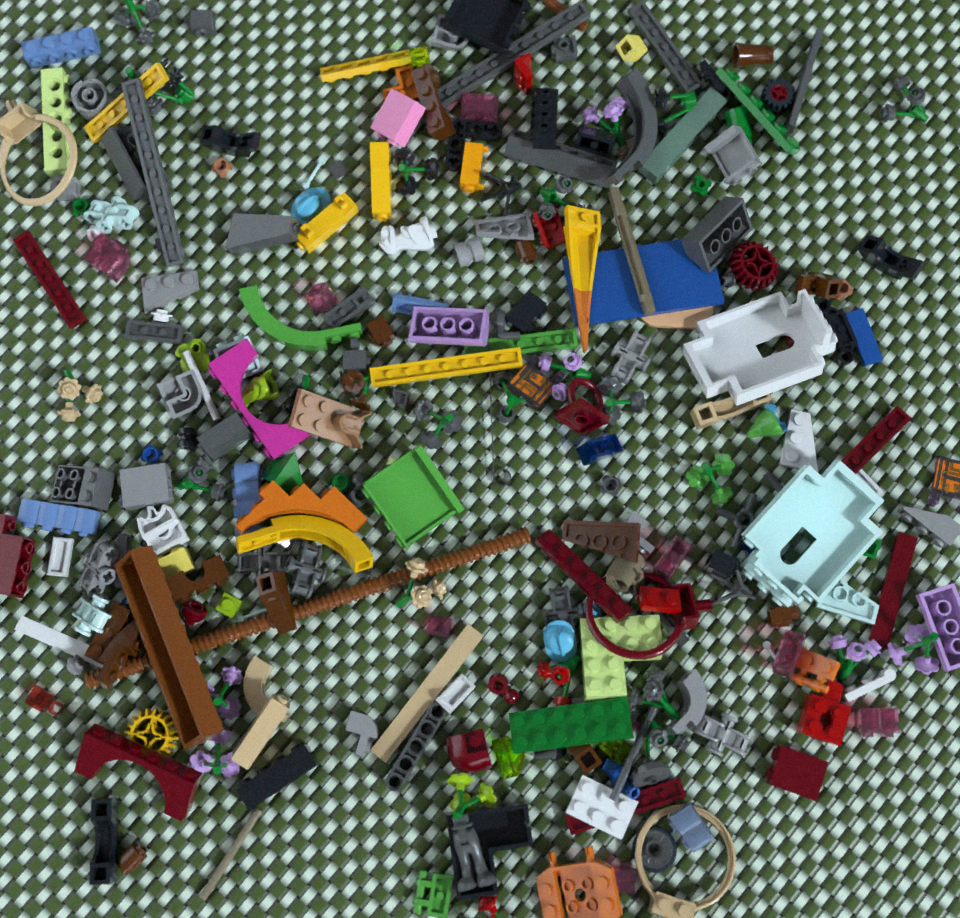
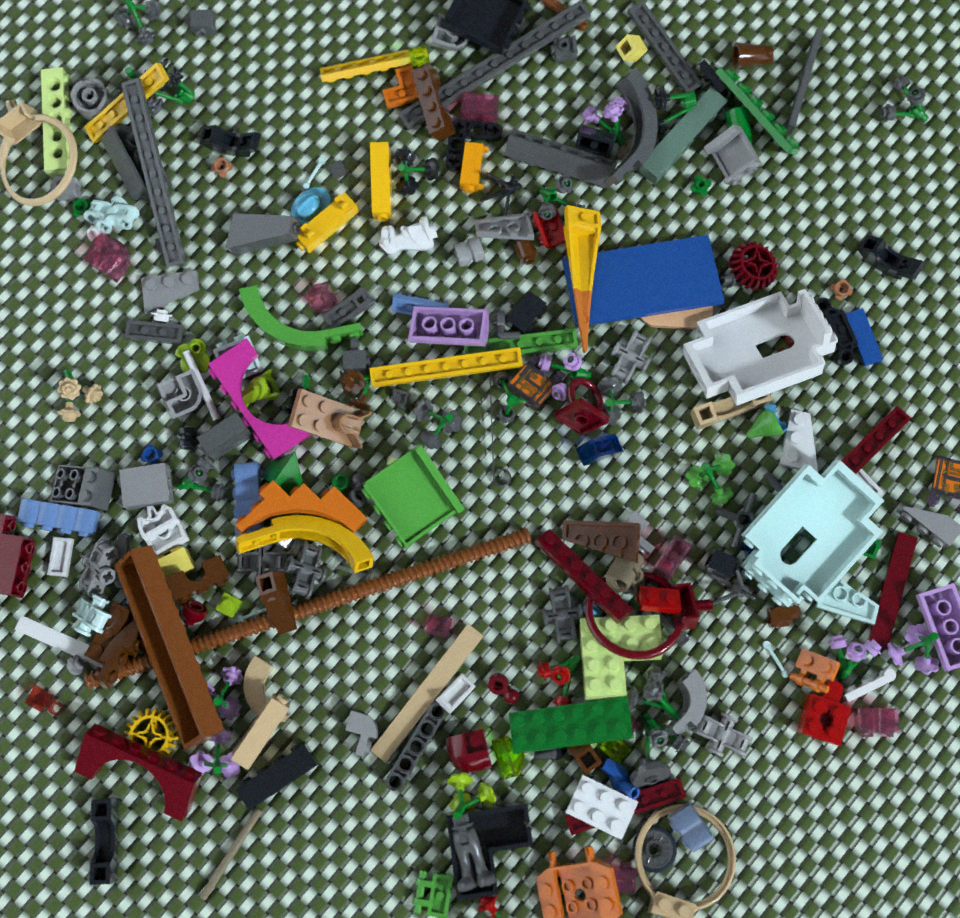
(50, 279): dark red plate -> none
(61, 47): medium blue brick -> none
(132, 858): reddish brown brick -> none
(380, 332): reddish brown brick -> none
(397, 118): bright pink brick -> none
(421, 595): tan plant -> none
(523, 73): red bracket -> none
(544, 118): black brick -> none
(560, 640): medium azure piece -> none
(615, 482): dark grey plate -> none
(631, 251): dark tan piece -> none
(633, 753): dark grey piece -> none
(718, 233): dark grey slope -> none
(781, 90): black wheel -> none
(788, 654): clear pink brick -> none
(796, 772): dark red panel -> none
(820, 284): reddish brown brick -> none

